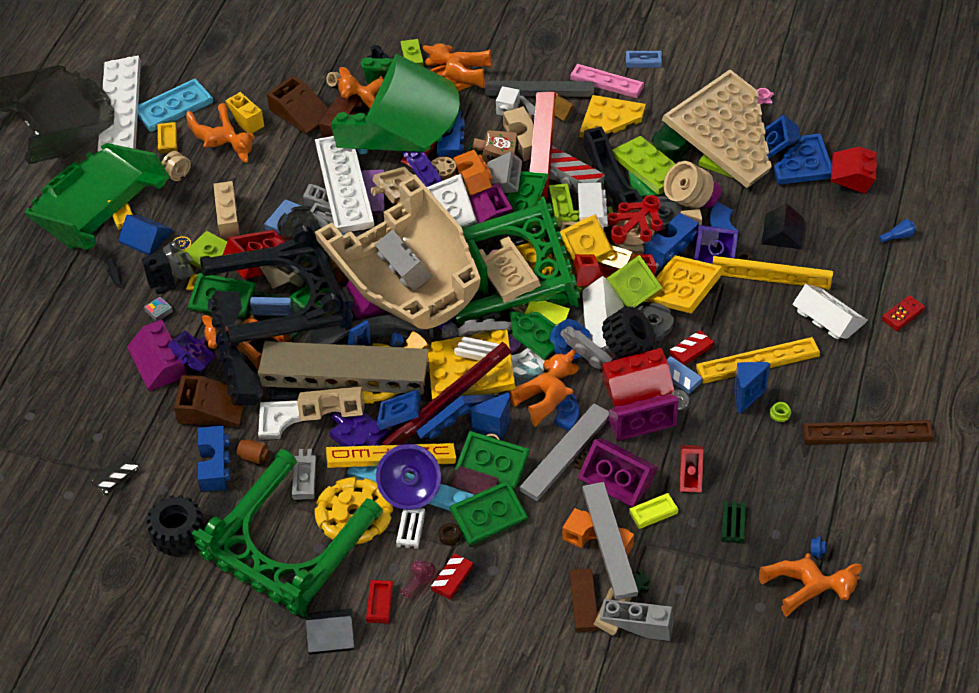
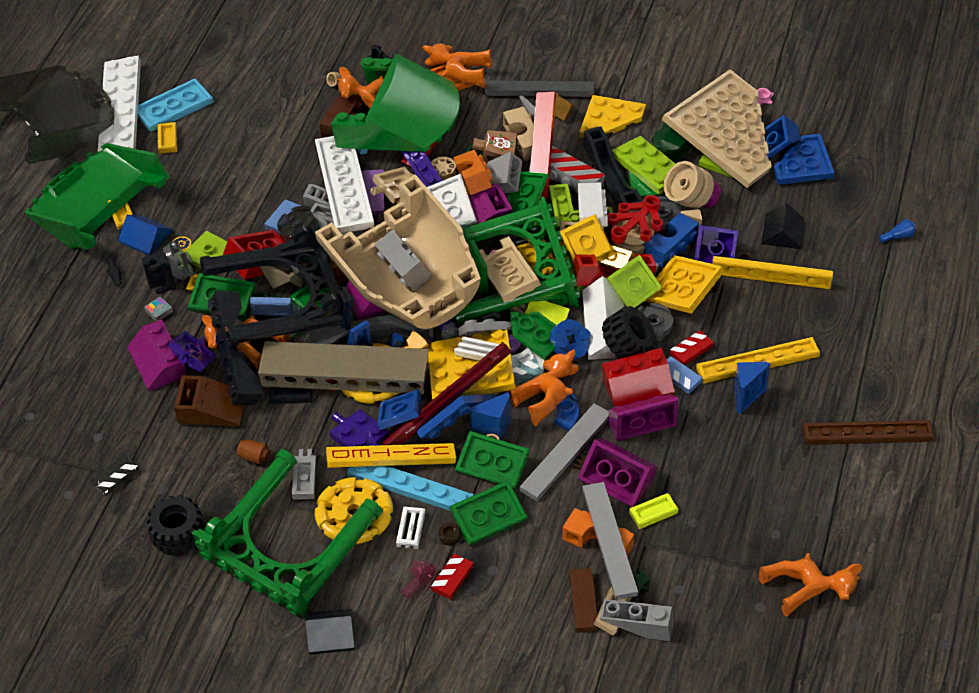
(177, 165): tan wheel -> none
(214, 472): blue arch -> none
(222, 134): orange animal -> none
(226, 210): tan arch -> none
(245, 113): yellow slope -> none
(275, 418): white tile -> none
(297, 104): reddish brown slope -> none
(315, 404): tan arch -> none
(379, 601): red tile -> none
(393, 479): dark purple dish -> none
(412, 51): lime plate -> none
(451, 145): blue arch -> none
(473, 481): clear pink slope -> none
(507, 100): white brick -> none
(585, 347): light grey hinge -> none
(607, 81): bright pink tile -> none
(643, 59): medium blue tile -> none
(682, 397): clear plate -> none
(691, 468): red slope -> none
(720, 216): blue tile -> none
(734, 506): dark green tile -> none
(780, 407): lime plate -> none
(818, 547): blue plate -> none
(828, 312): white slope -> none
(854, 168): red slope -> none
(903, 313): red tile -> none

